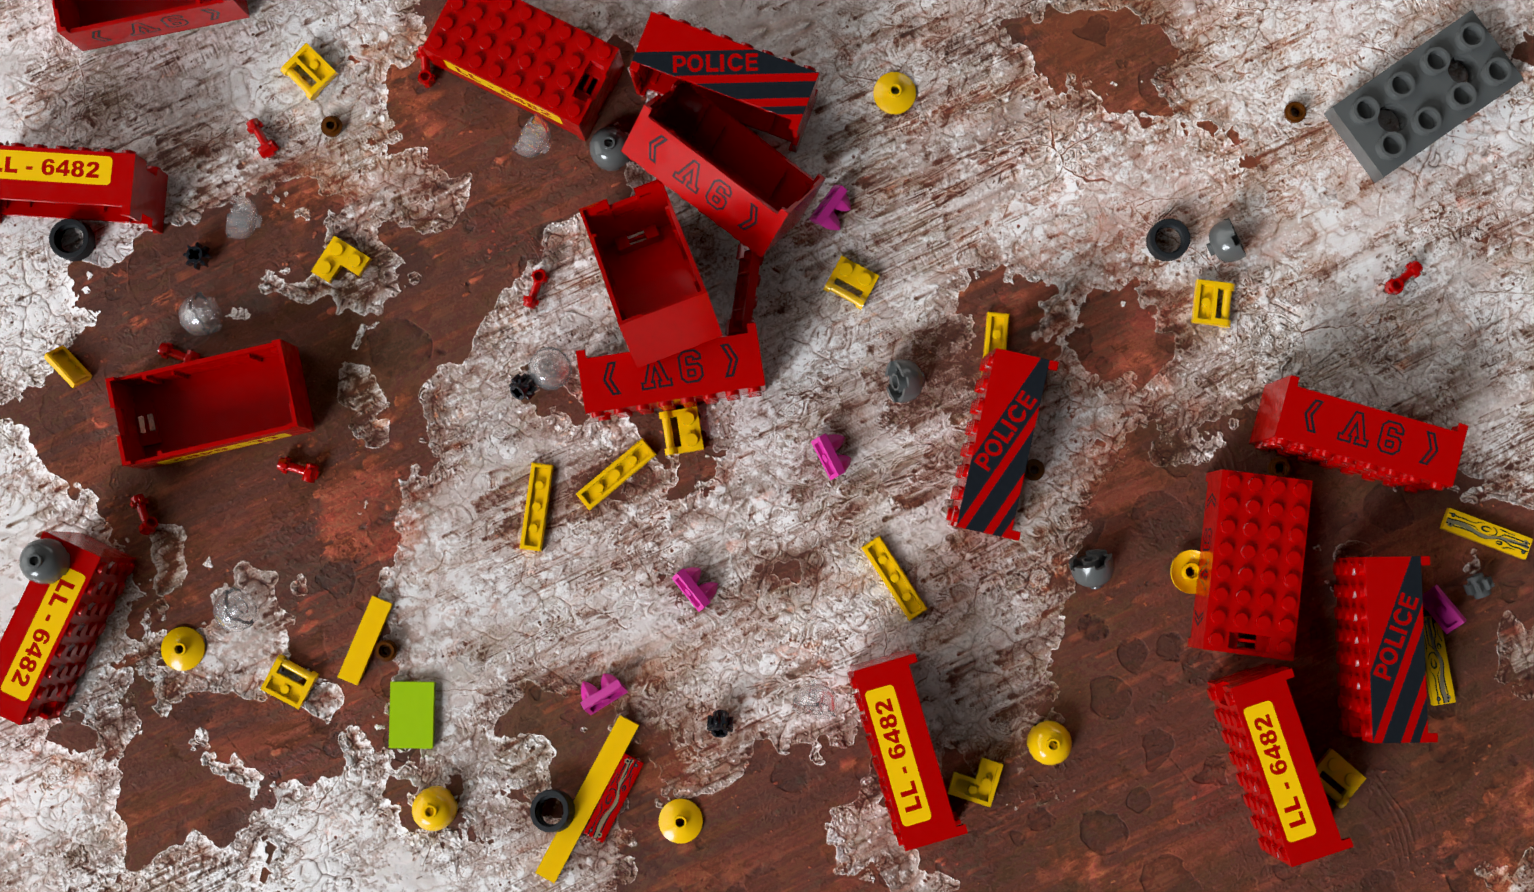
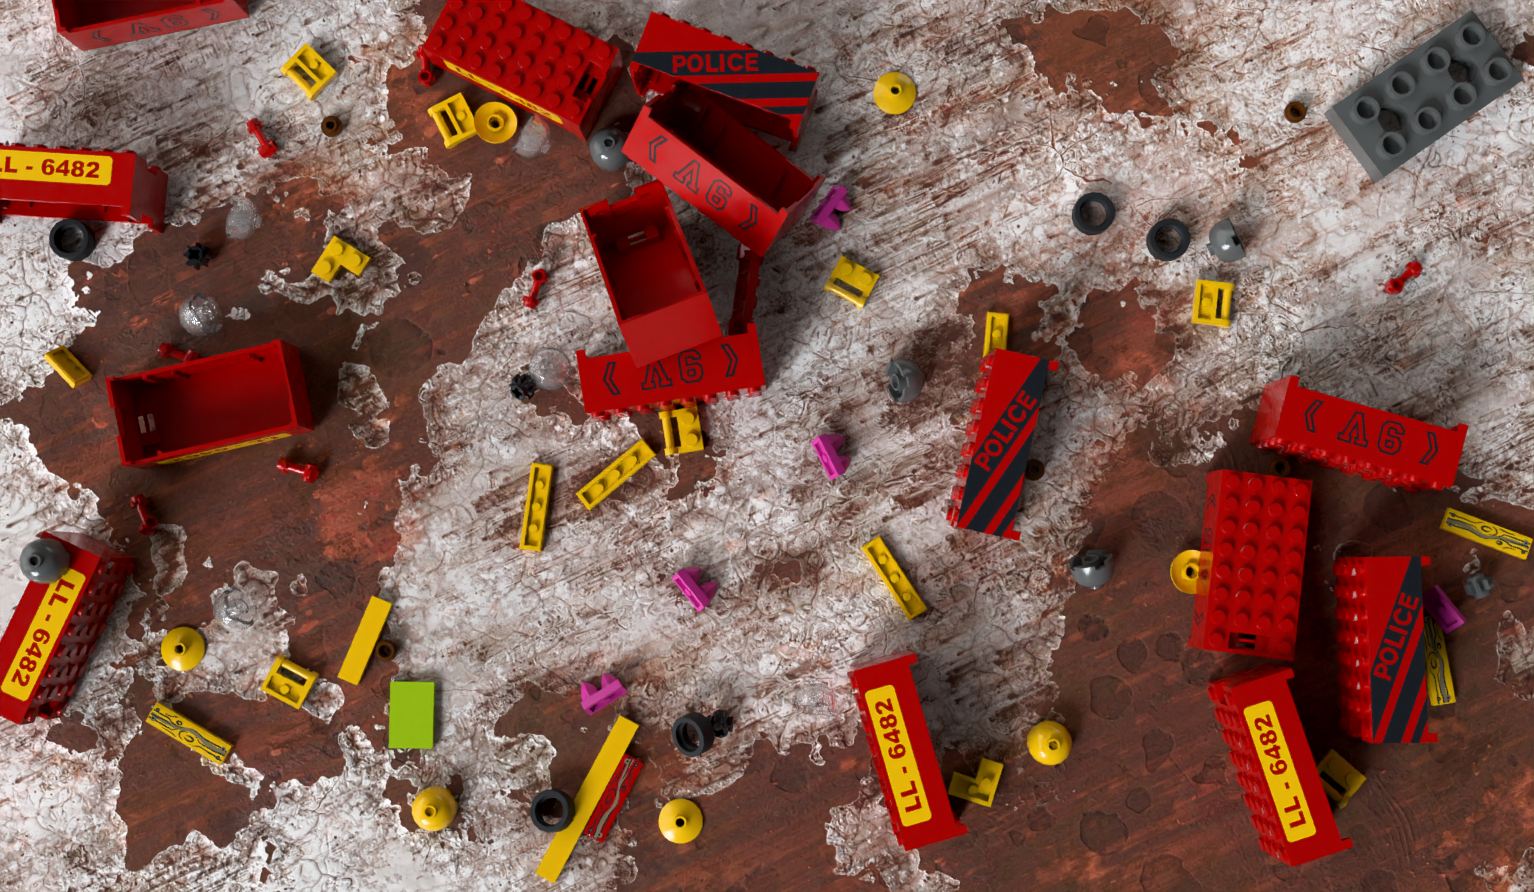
(189, 733): none -> yellow tile
(460, 116): none -> yellow plate
(495, 113): none -> yellow dish
(682, 739): none -> black tyre
(1095, 197): none -> black tyre

